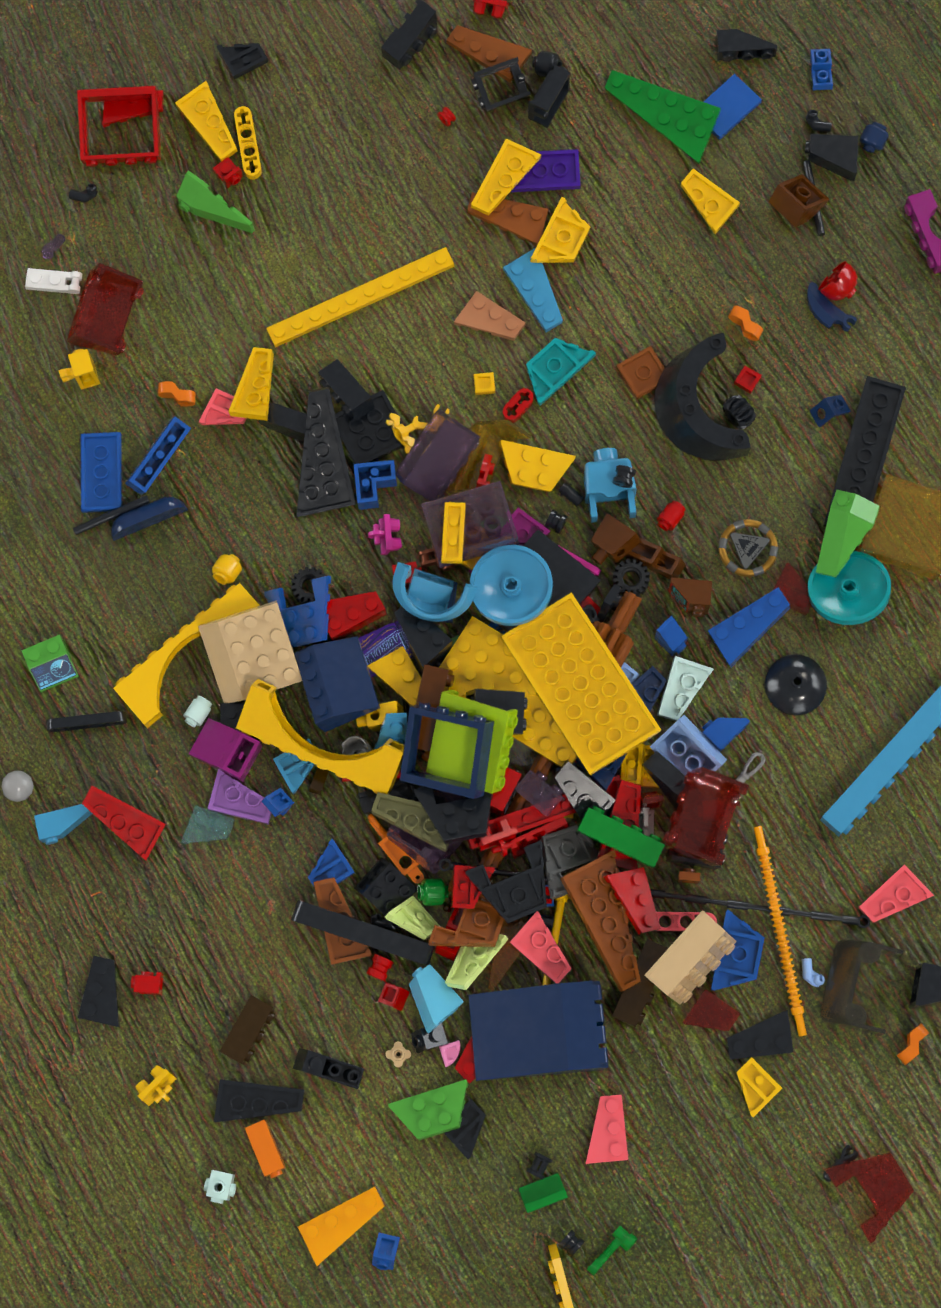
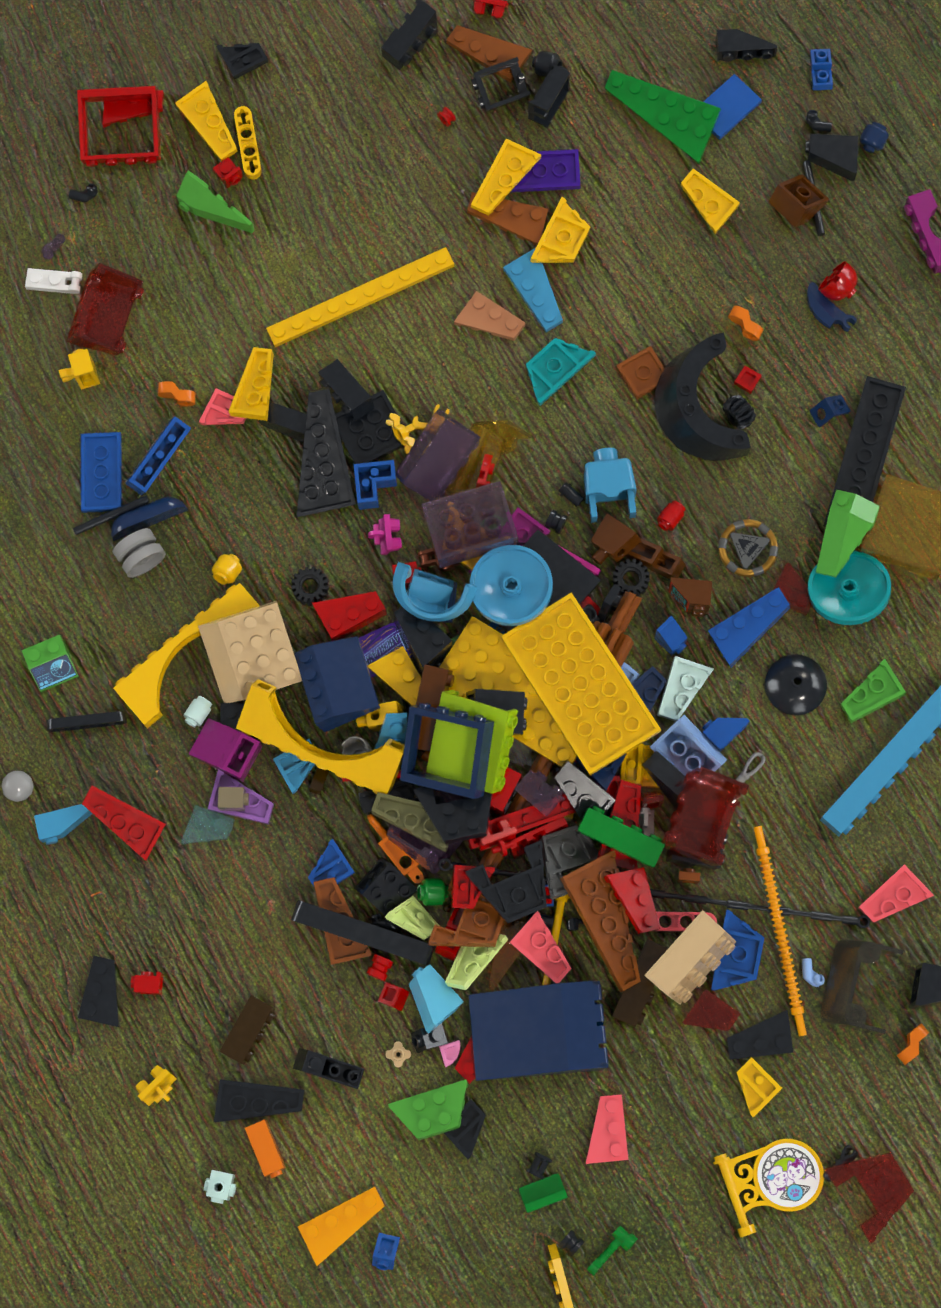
(139, 552): none -> light grey wheel
(232, 798): none -> dark tan brick
(278, 802): blue bracket -> none
(307, 621): blue wing -> none
(453, 533): yellow tile -> none
(484, 383): yellow tile -> none
(521, 408): red beam -> none
(534, 466): yellow wing -> none
(573, 924): none -> black hand
(624, 476): black wheel -> none
(784, 1176): none -> piece
(874, 693): none -> bright green wing

